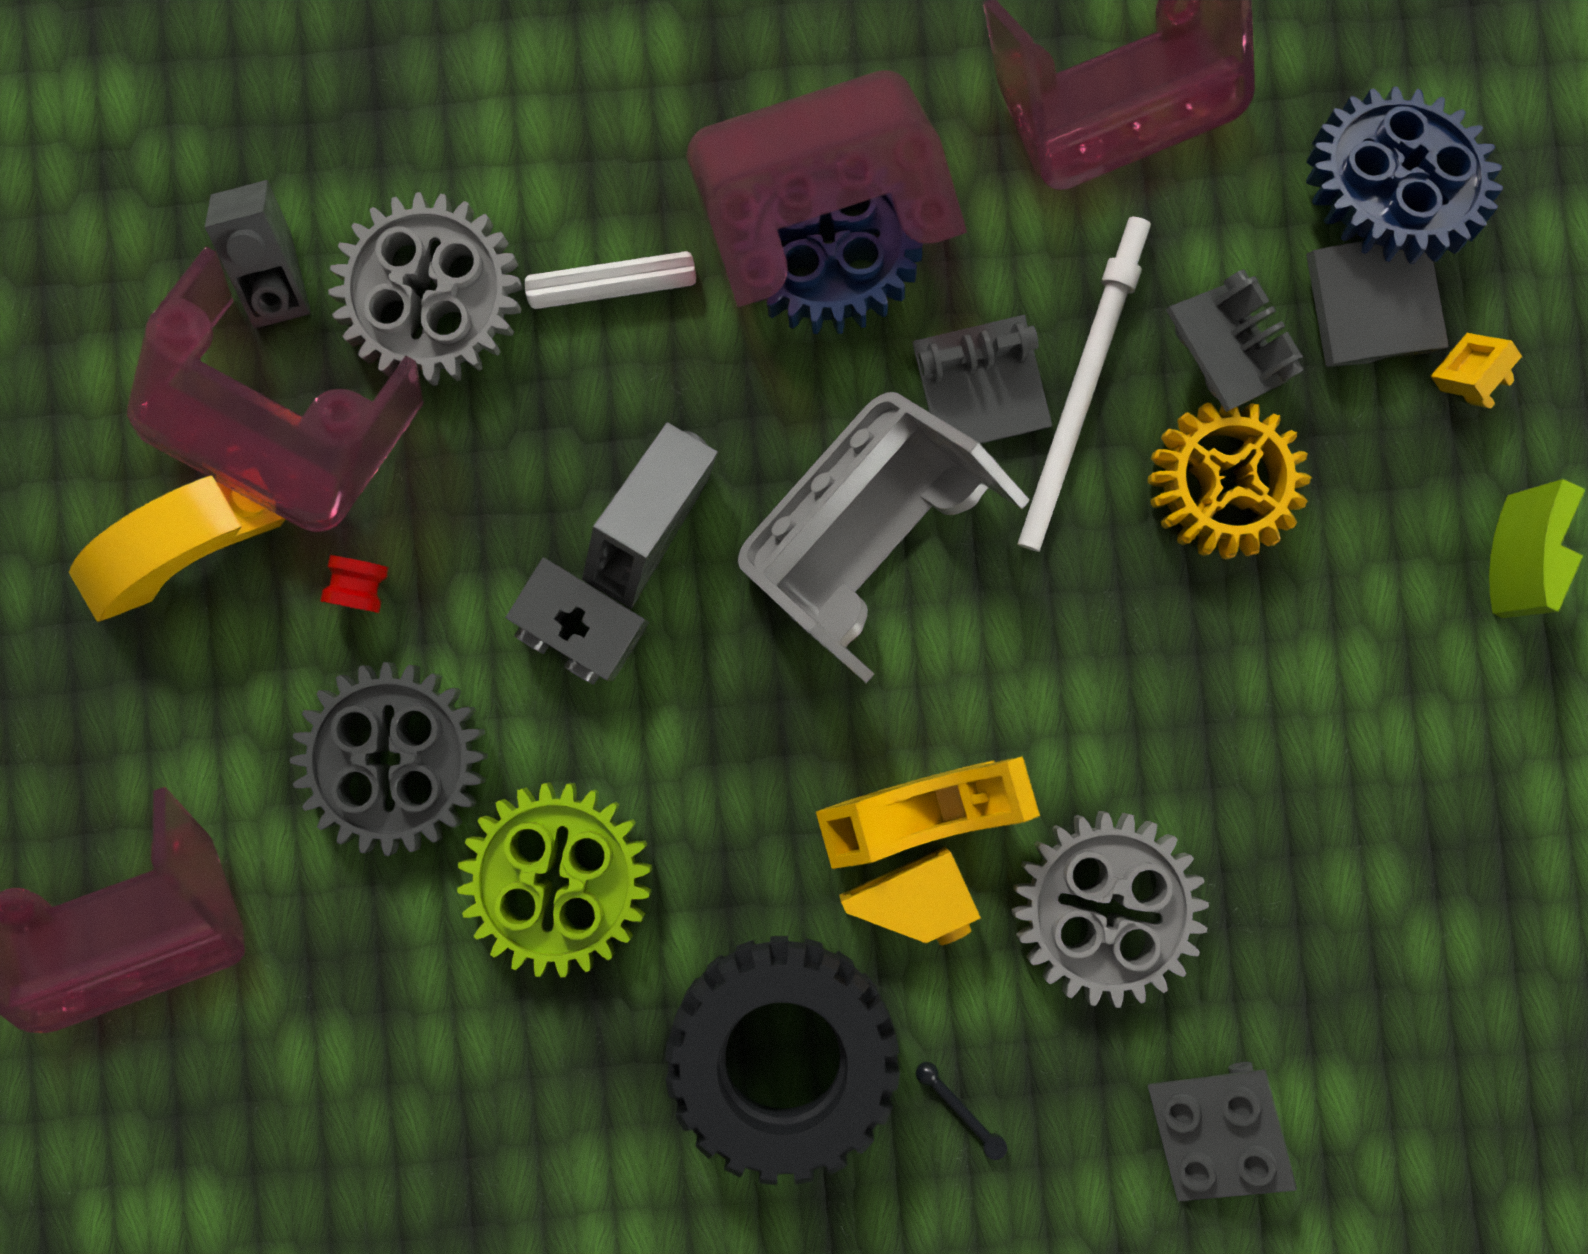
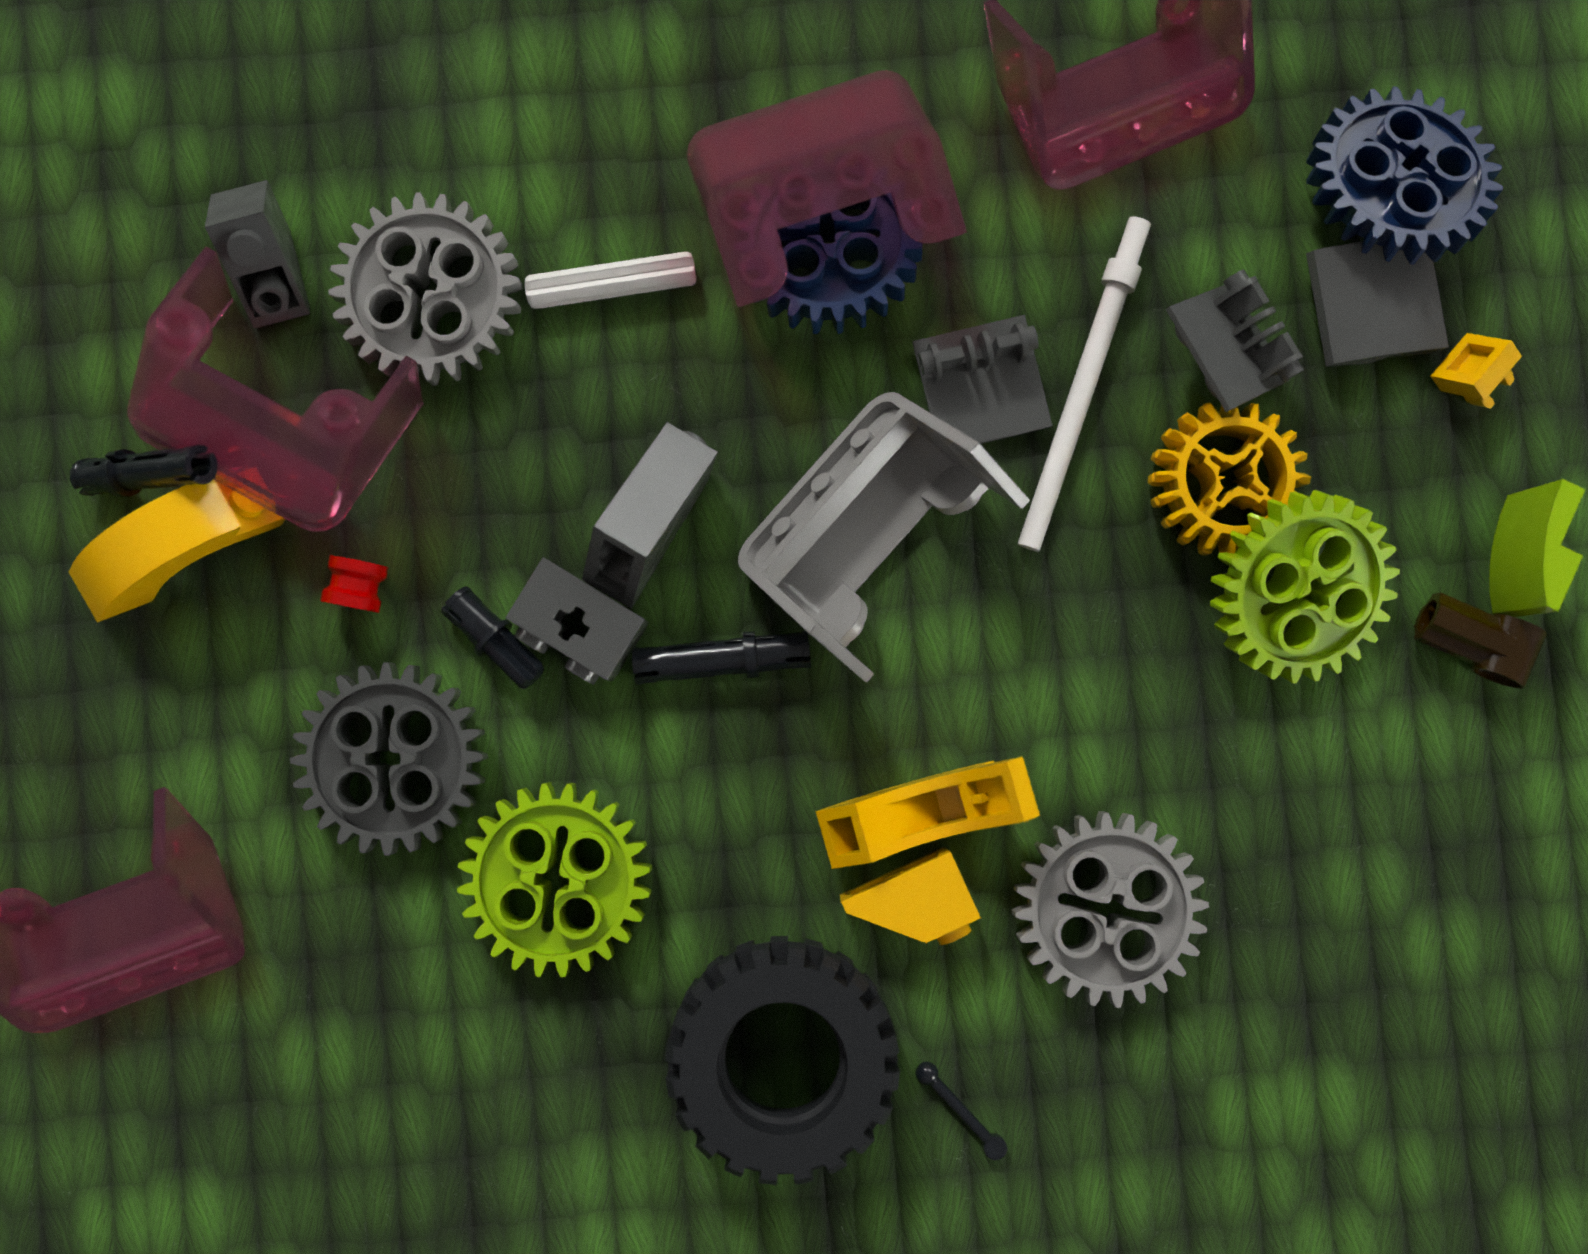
(127, 472): none -> black pin
(492, 637): none -> black axle
(722, 657): none -> black pin
(1222, 1135): dark grey hinge -> none
(1304, 586): none -> lime gear
(1495, 645): none -> dark brown piece

